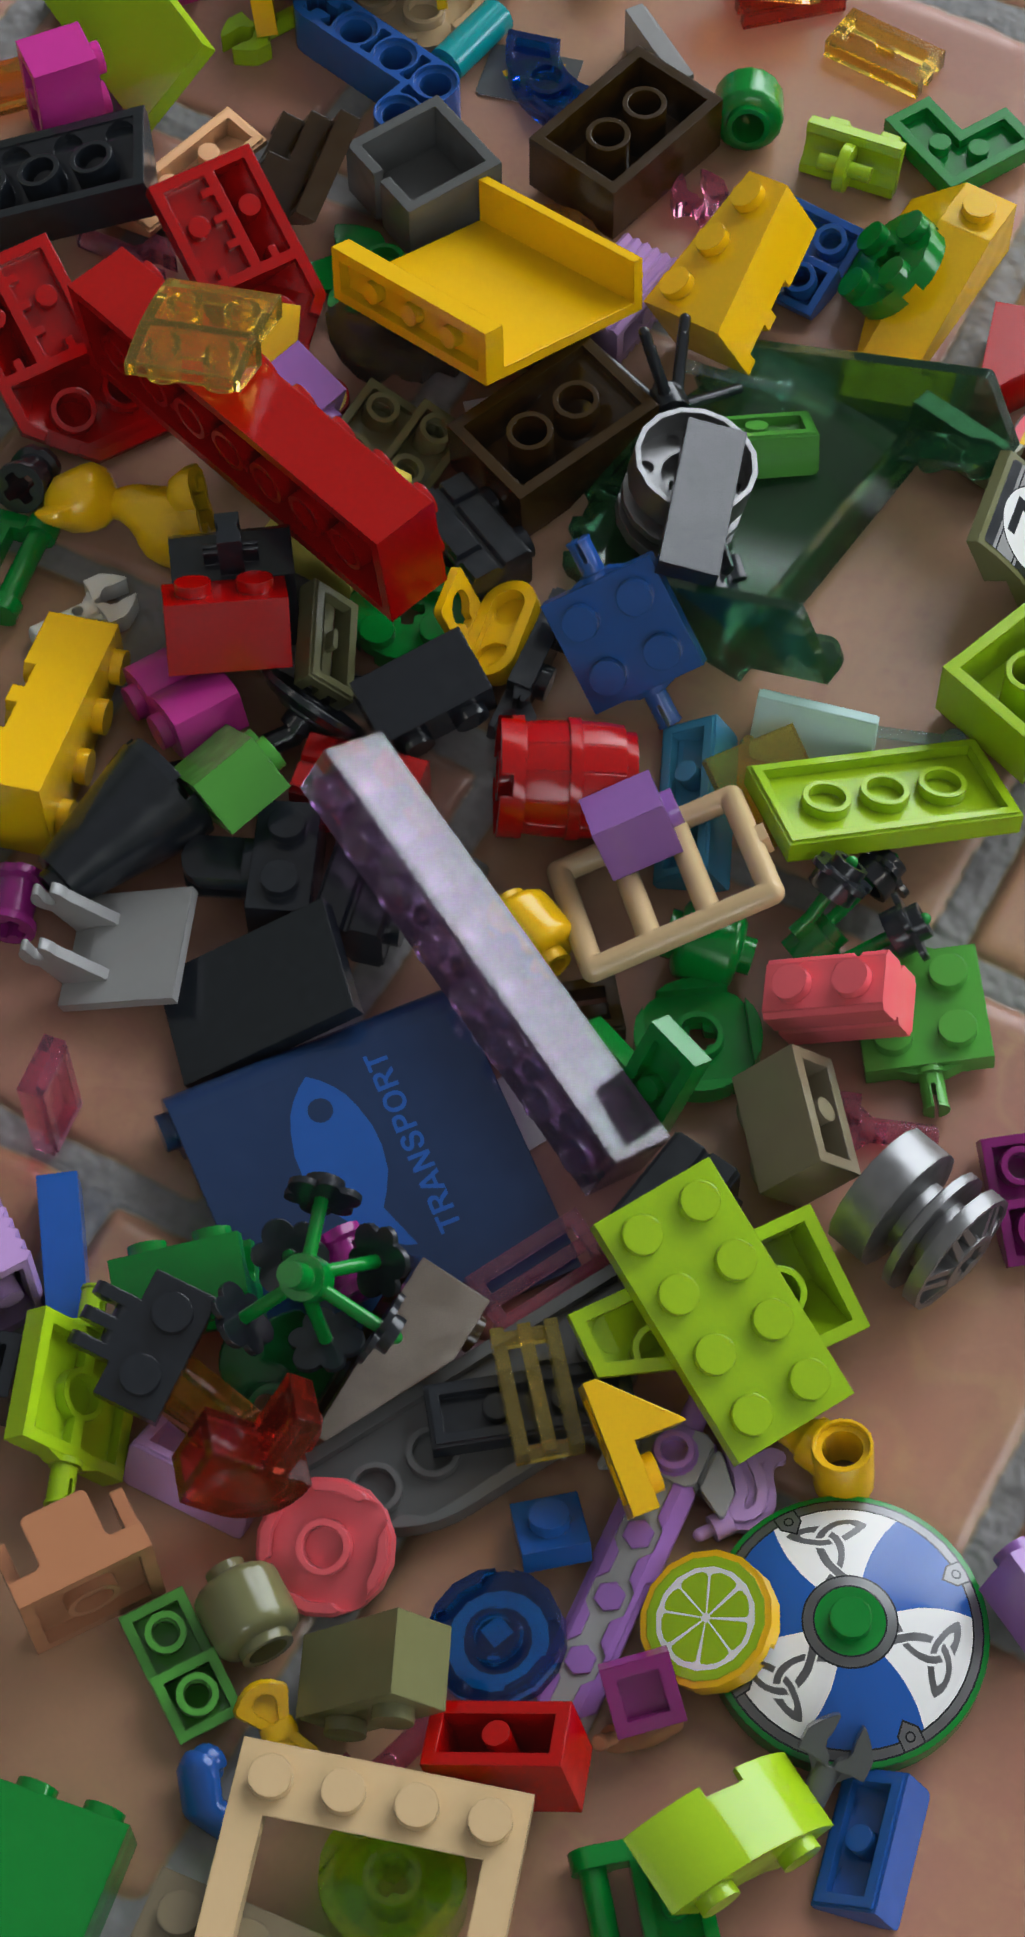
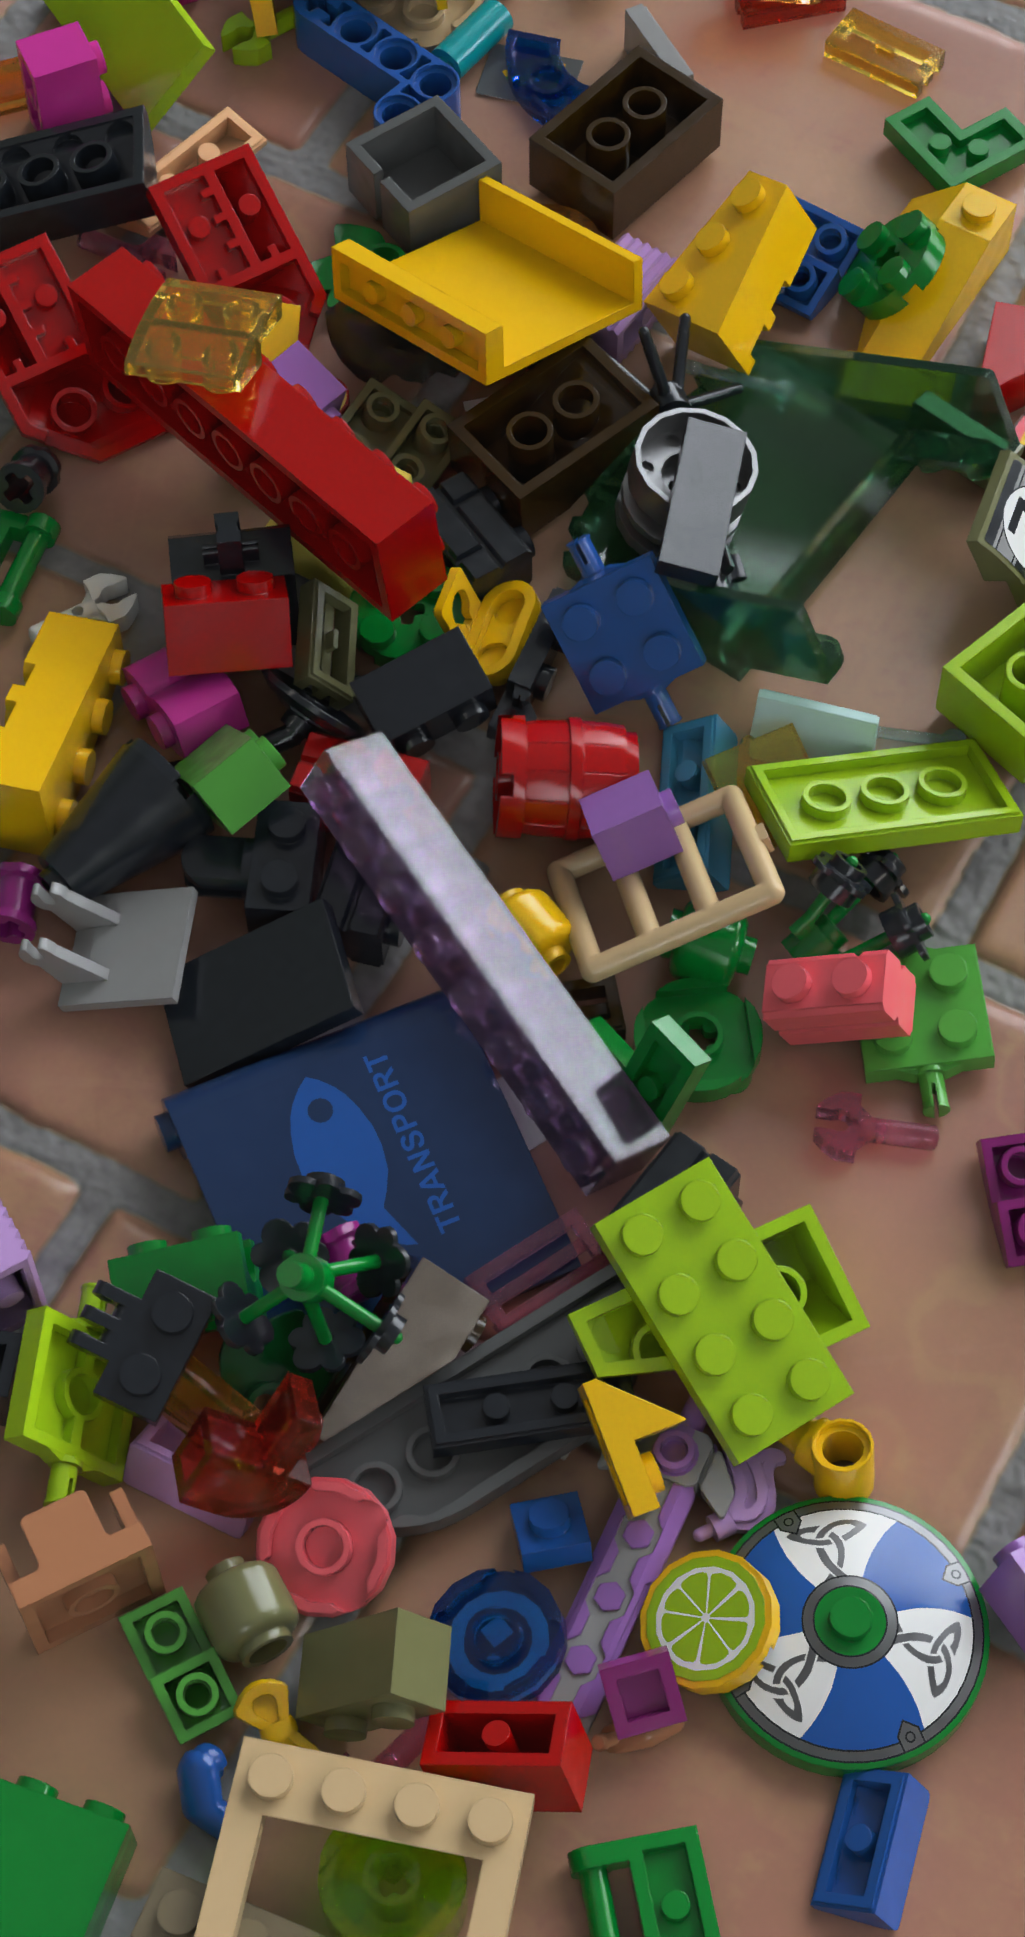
(49, 1095): clear pink tile -> none
(62, 1240): blue piece -> none
(89, 500): yellow animal -> none
(305, 160): dark brown slope -> none
(526, 1338): clear yellow tile -> none
(689, 204): clear pink bar -> none
(714, 1843): lime brick -> none
(750, 108): green head -> none
(783, 441): bright green slope -> none
(795, 1126): dark tan brick -> none
(824, 1775): dark grey bar -> none
(852, 156): lime hips -> none
(904, 1208): flat silver wheel -> none

